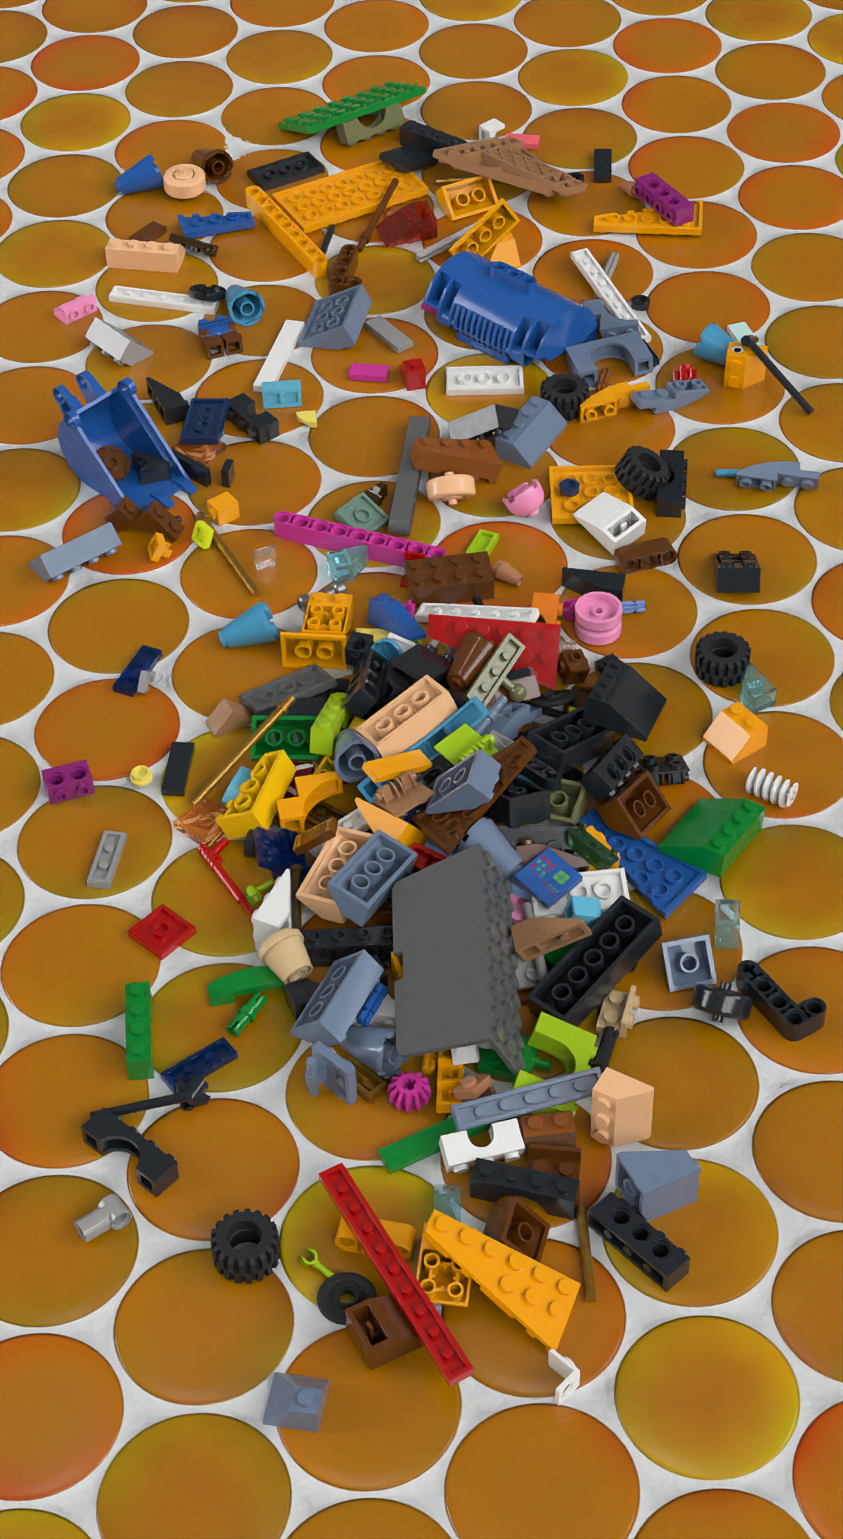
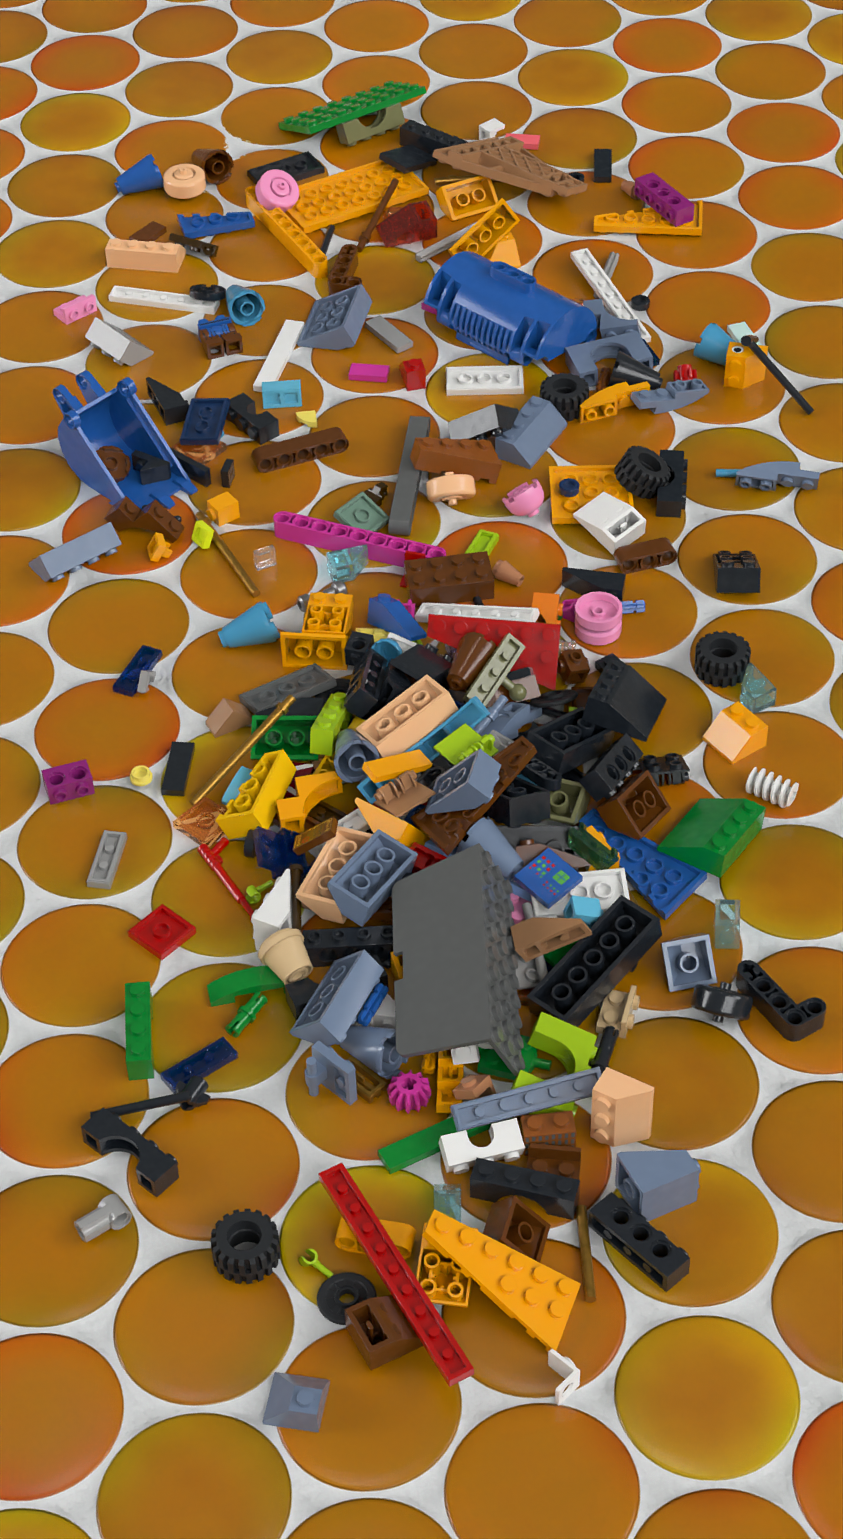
(277, 190): none -> bright pink wheel
(300, 449): none -> reddish brown beam
(633, 372): none -> black cone

